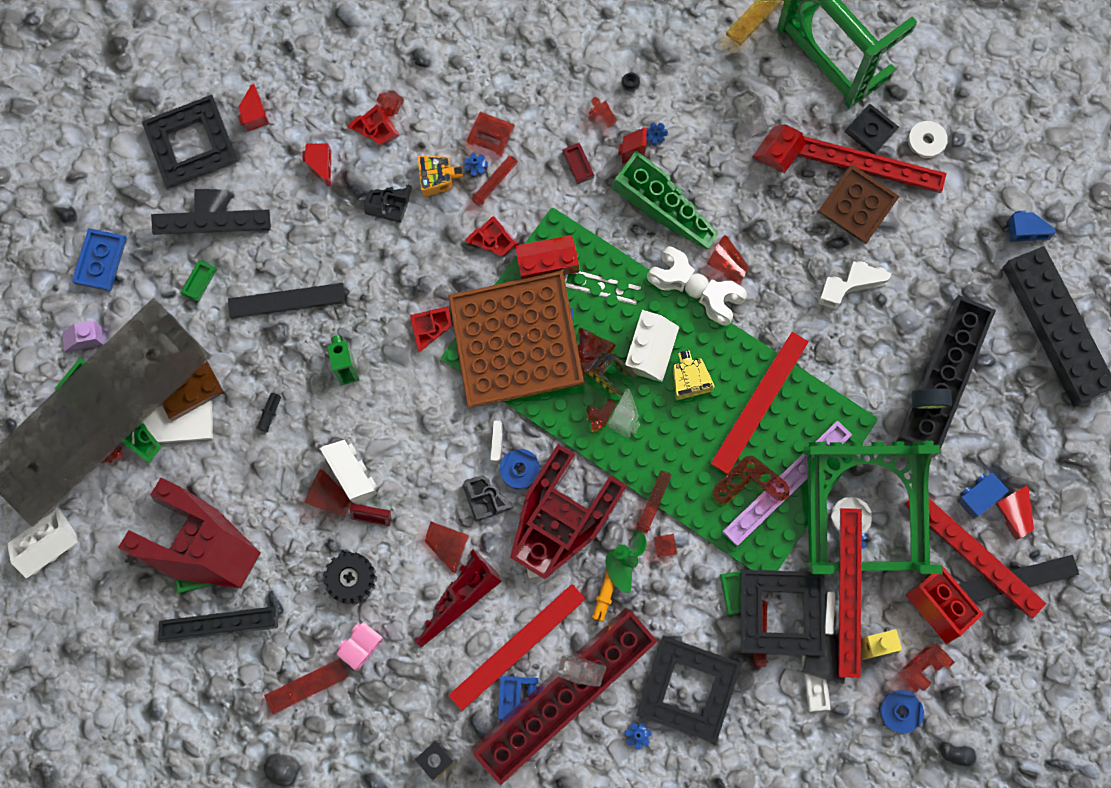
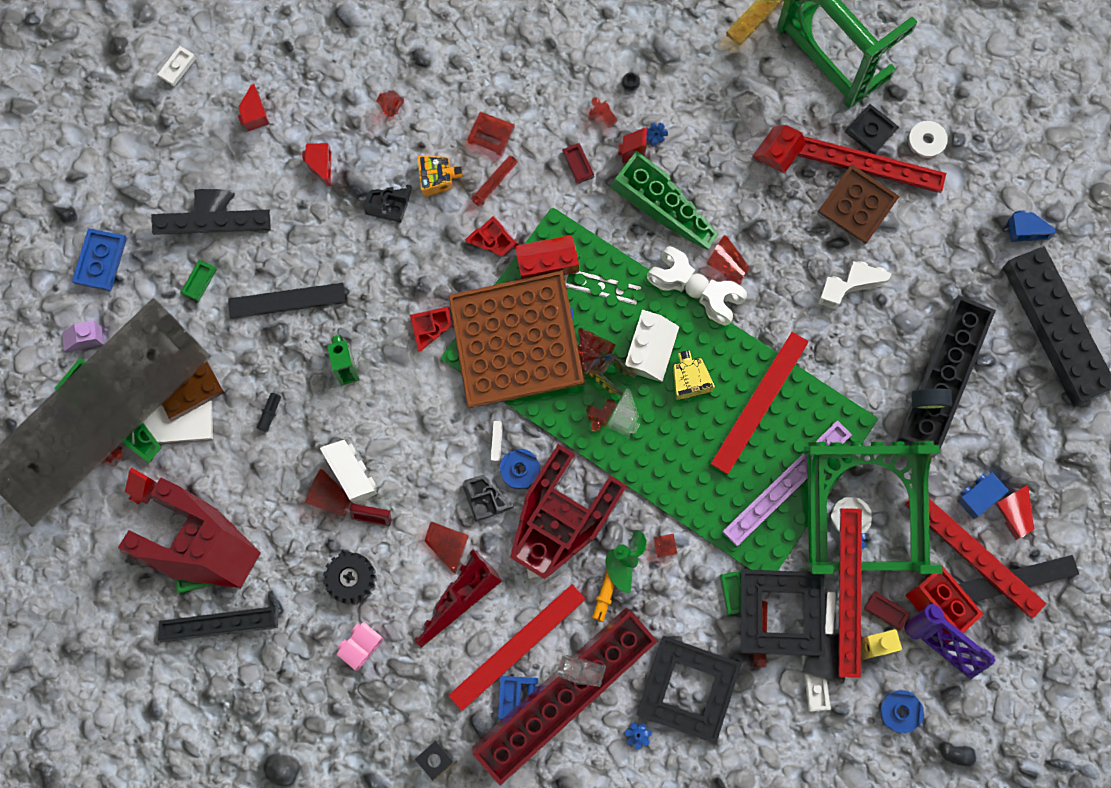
(41, 544): white slope -> none
(139, 487): none -> red slope
(176, 66): none -> white plate
(177, 172): black plate -> none
(306, 686): clear red tile -> none
(375, 126): red slope -> none
(475, 164): blue plant -> none
(653, 502): clear red axle -> none
(754, 475): clear red beam -> none
(887, 611): none -> dark red tile
(929, 624): none -> dark purple piece
(931, 654): clear red panel -> none

